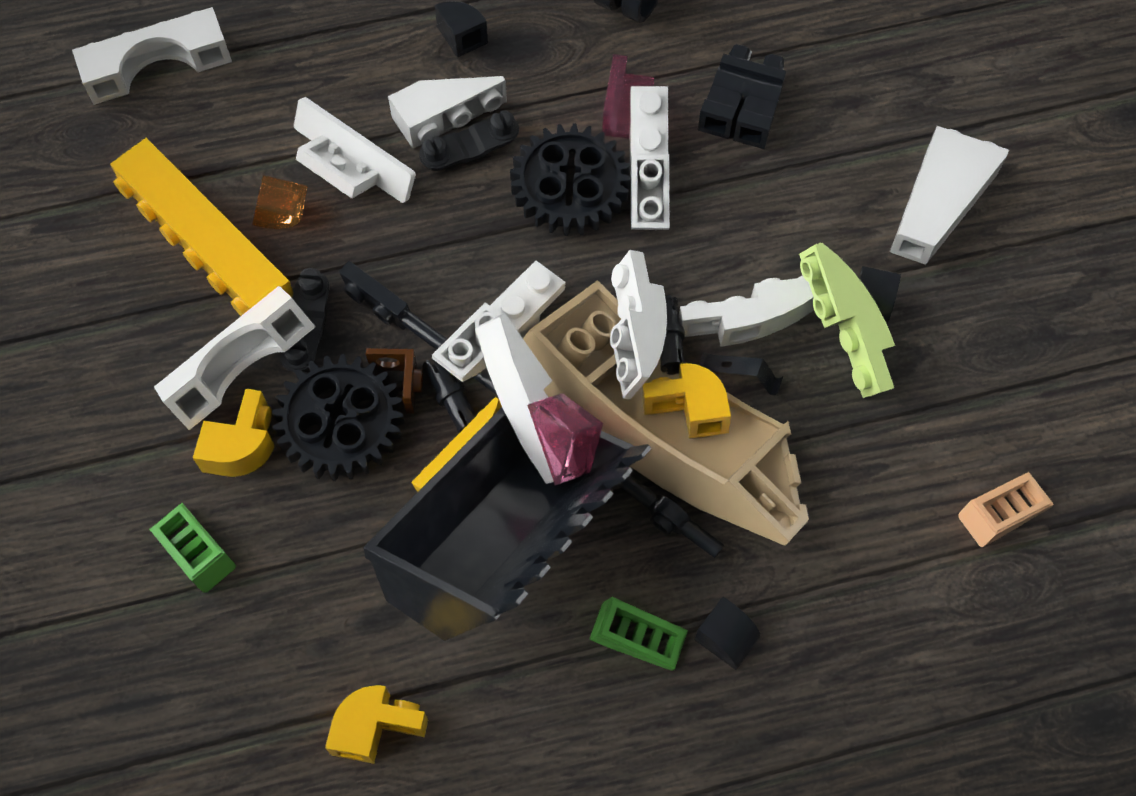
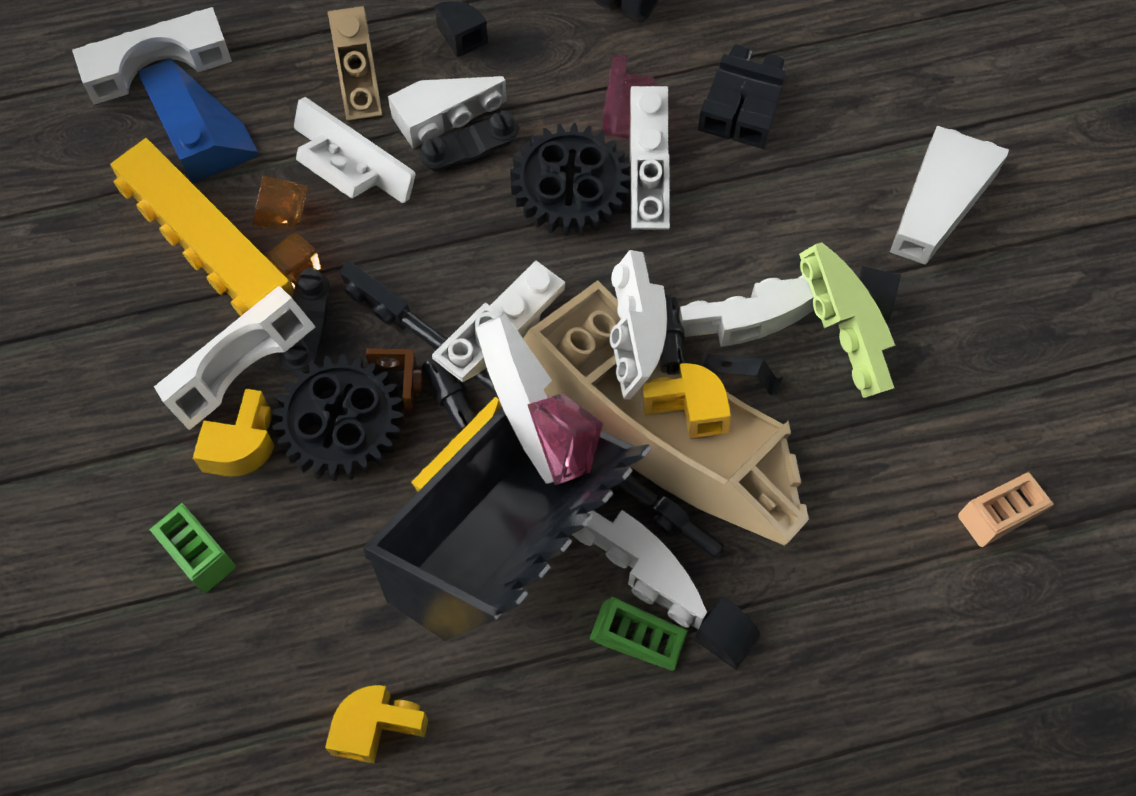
(197, 124): none -> blue wedge
(293, 256): none -> clear orange brick
(355, 63): none -> tan slope
(655, 569): none -> white slope

